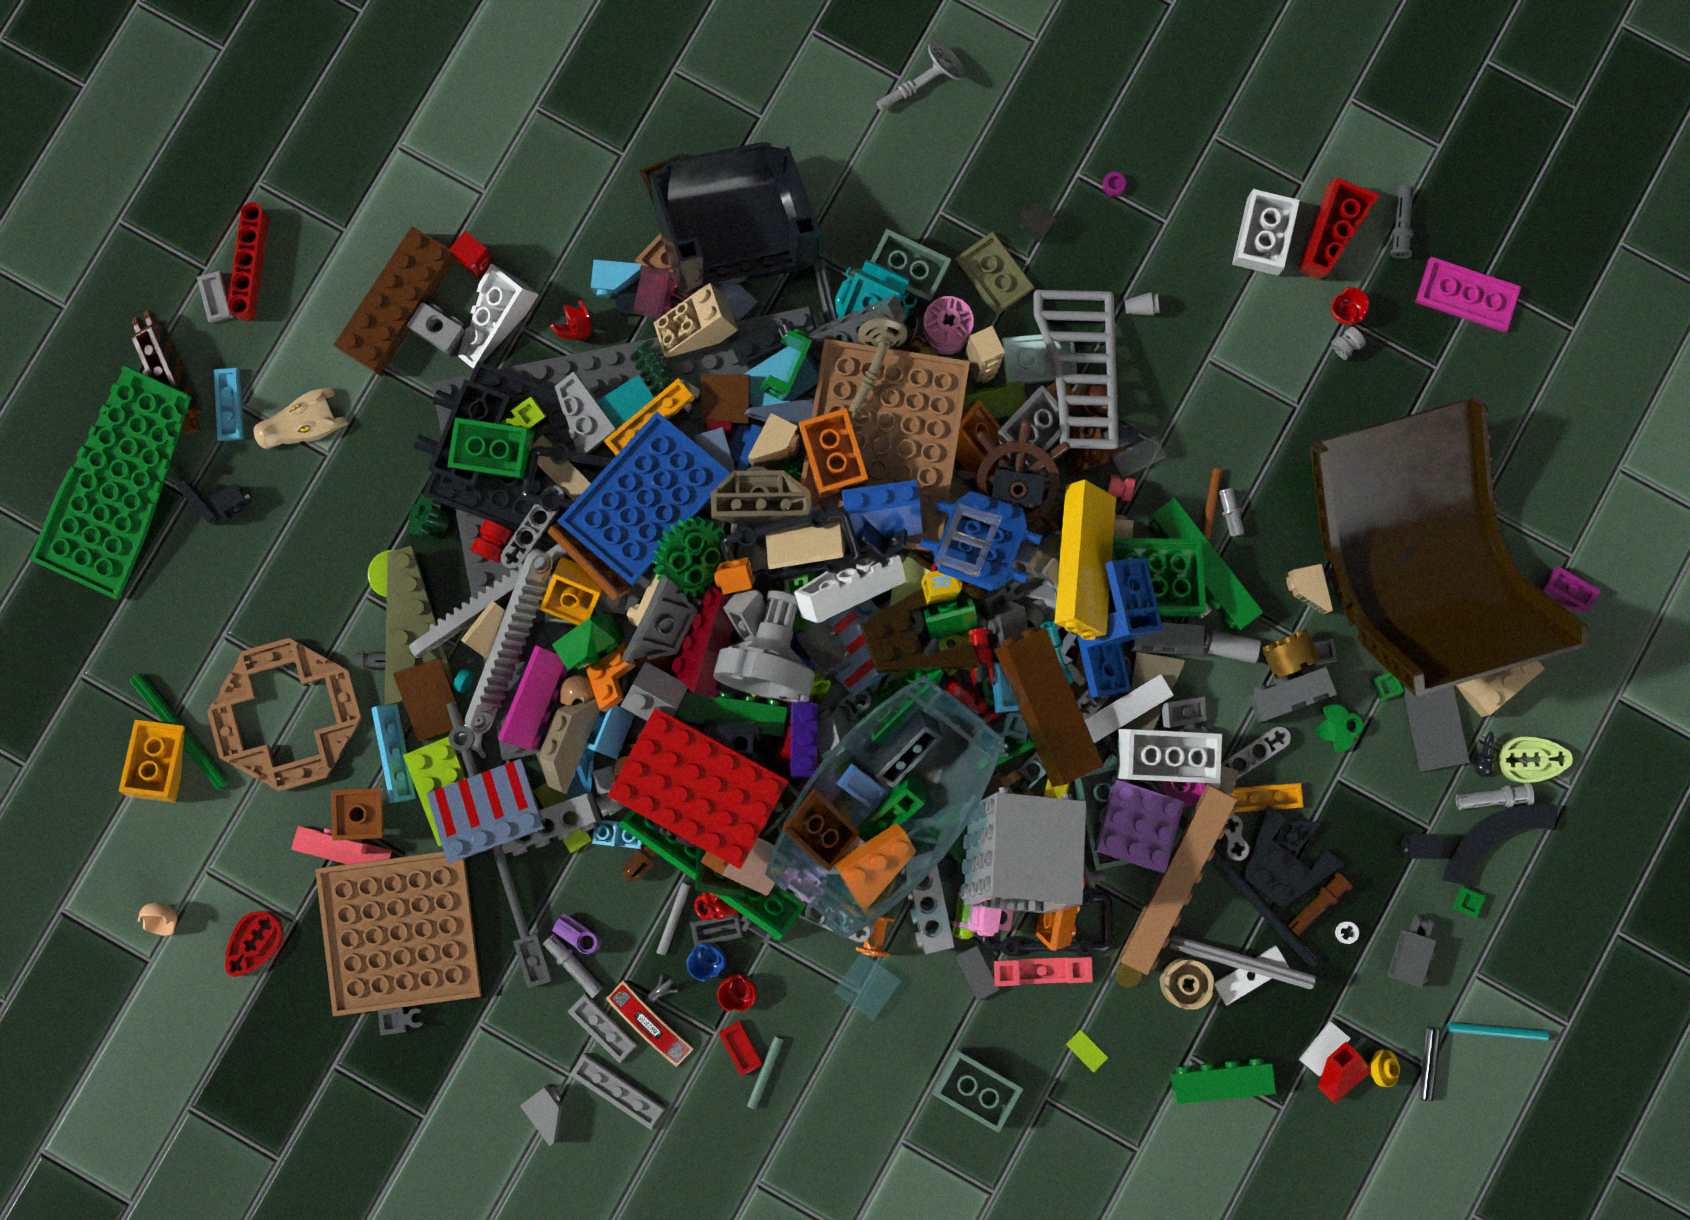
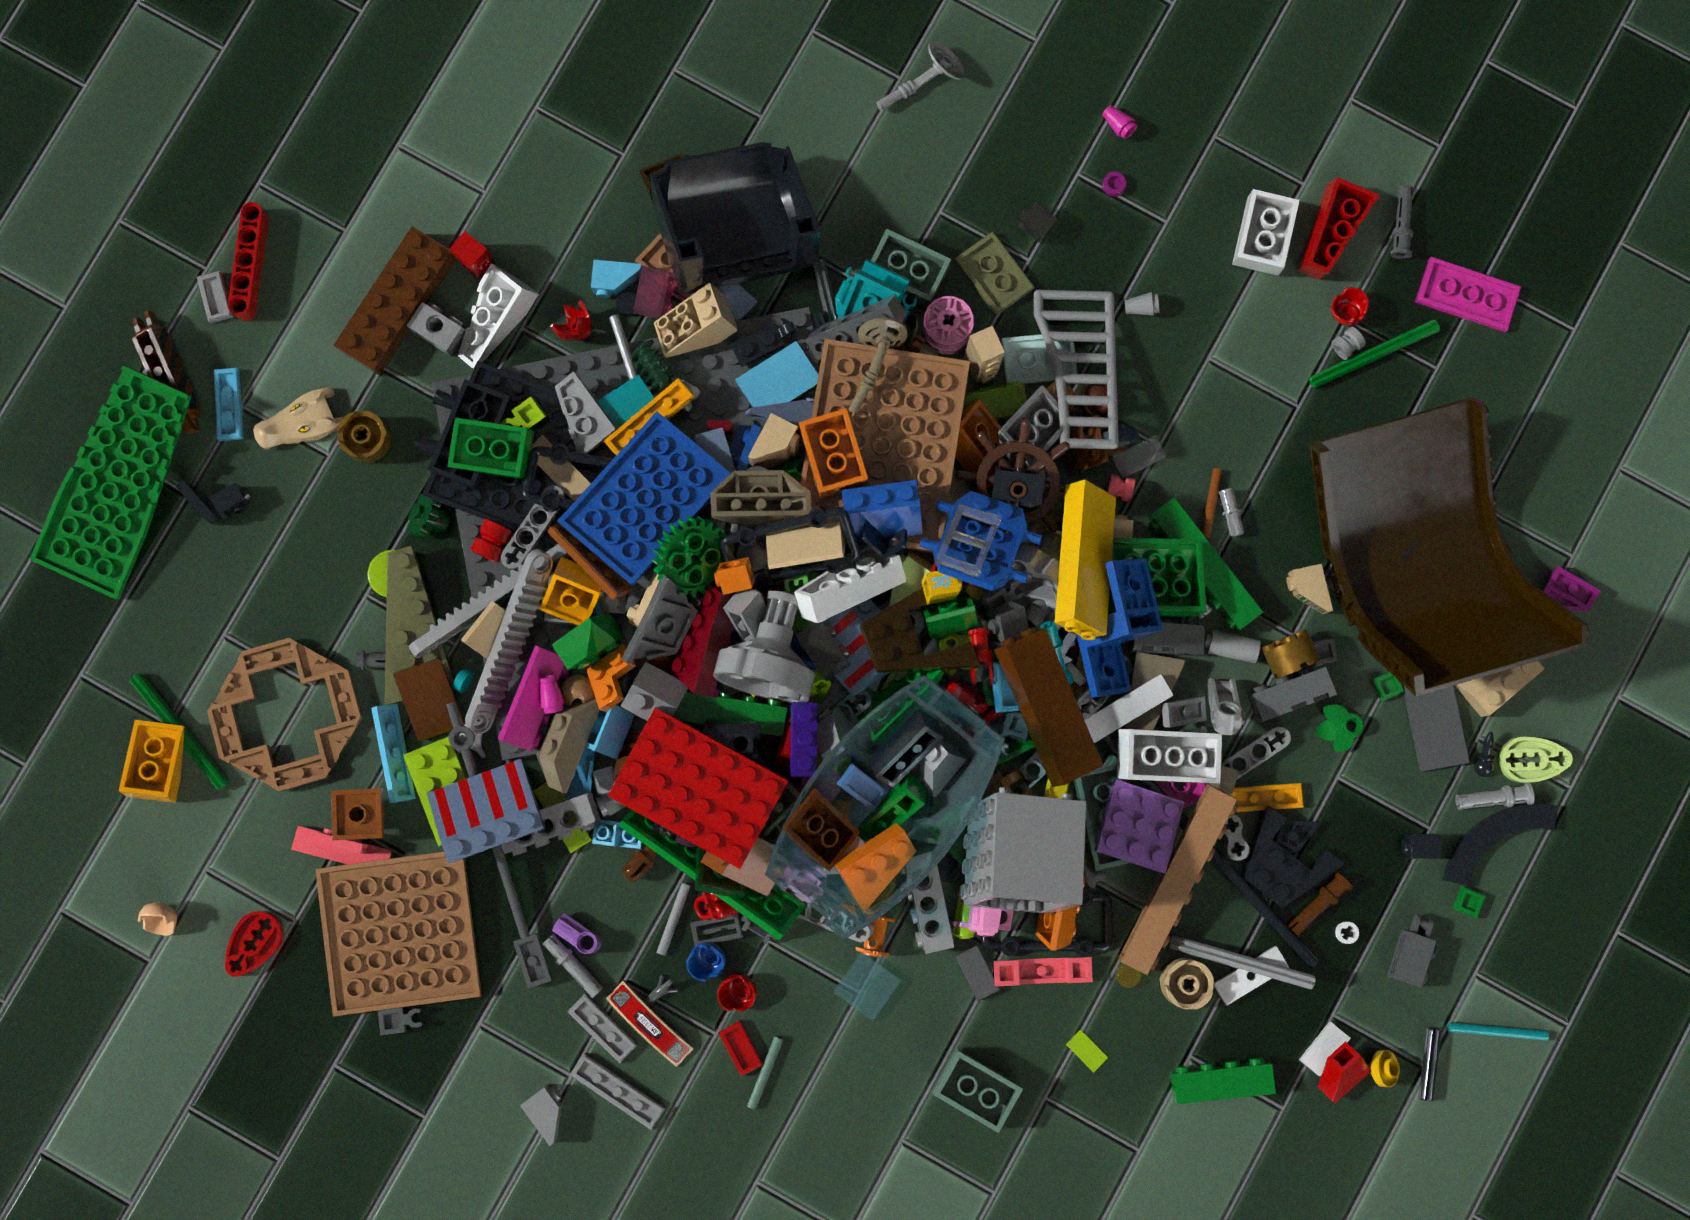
(360, 423): none -> pearl gold brick
(551, 695): none -> dark pink cone
(623, 346): none -> light grey bar
(725, 398): reddish brown tile -> none
(776, 387): green panel -> none
(940, 766): none -> light grey slope
(1120, 122): none -> dark pink cone
(1225, 706): none -> light grey piece
(1374, 354): none -> green axle

